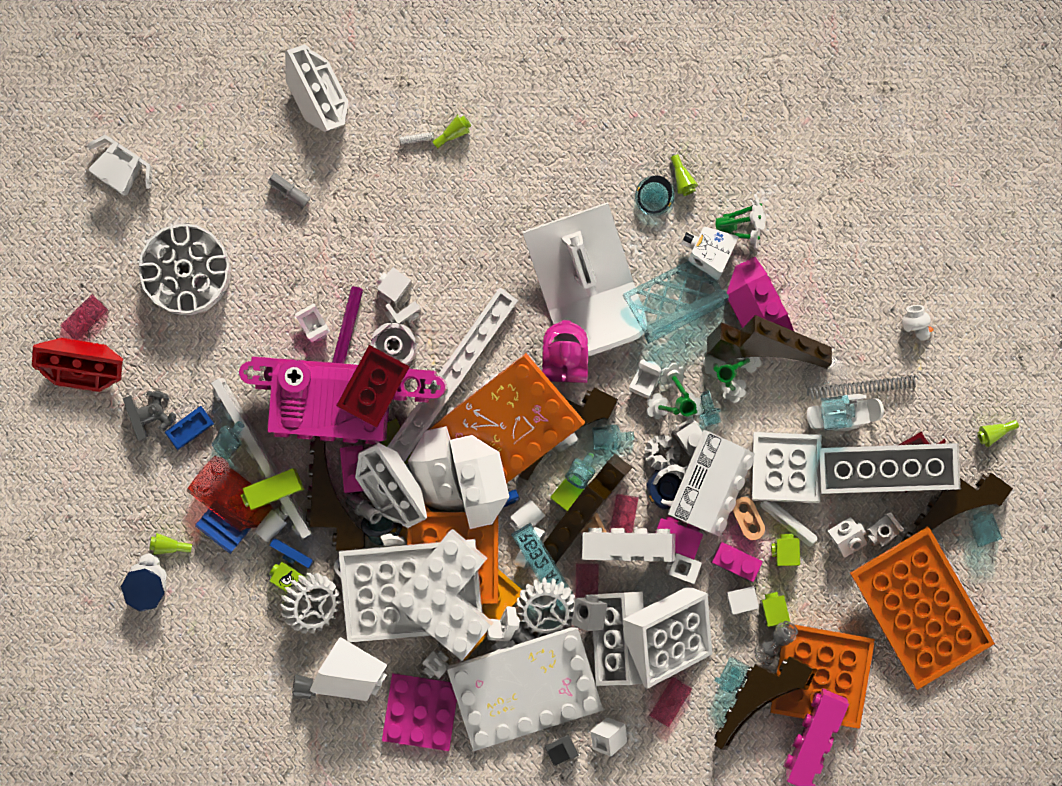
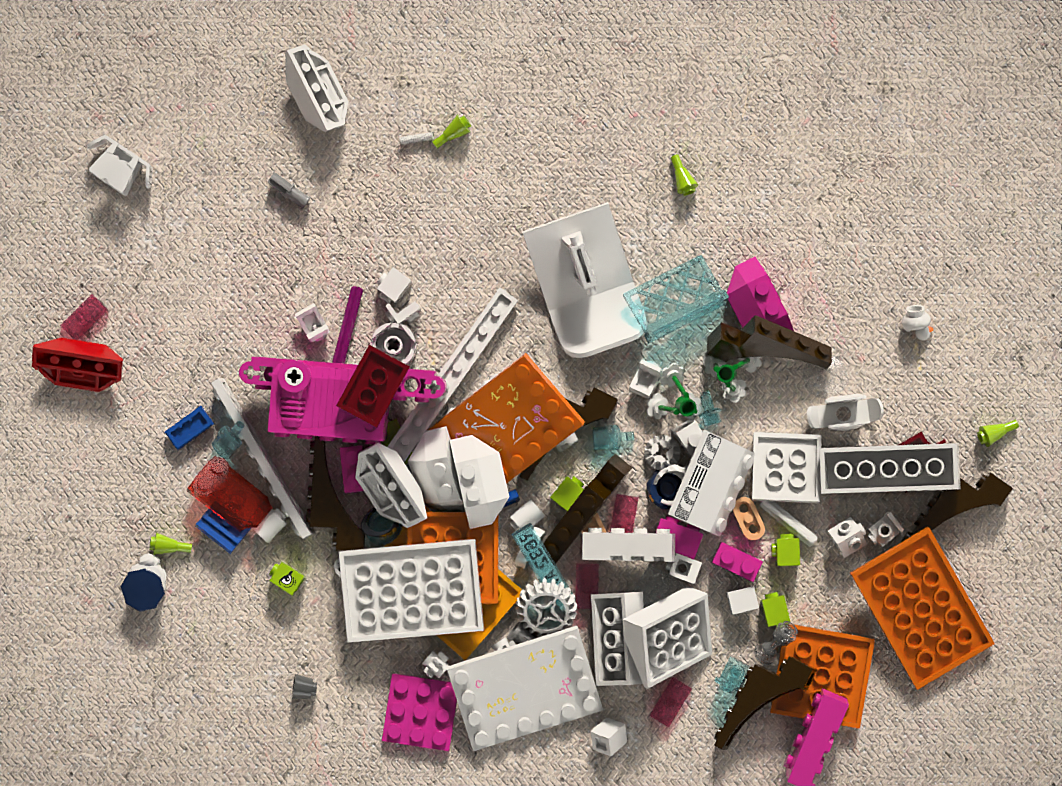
(141, 416): dark grey piece -> none
(180, 247): white brick -> none
(272, 489): lime brick -> none
(290, 554): blue plate -> none
(298, 606): white gear -> none
(349, 673): white slope -> none
(363, 508): light grey axle -> none
(389, 540): white tile -> none
(434, 596): white brick -> none
(505, 627): white bracket -> none
(561, 750): dark grey panel -> none
(565, 359): dark pink helmet -> none
(581, 471): clear light blue piece -> none
(589, 613): light grey brick -> none
(654, 195): clear light blue piece -> none
(710, 250): white torso -> none
(728, 222): plant -> none
(837, 412): clear light blue brick -> none
(865, 386): light grey piece -> none
(984, 529): clear light blue brick -> none

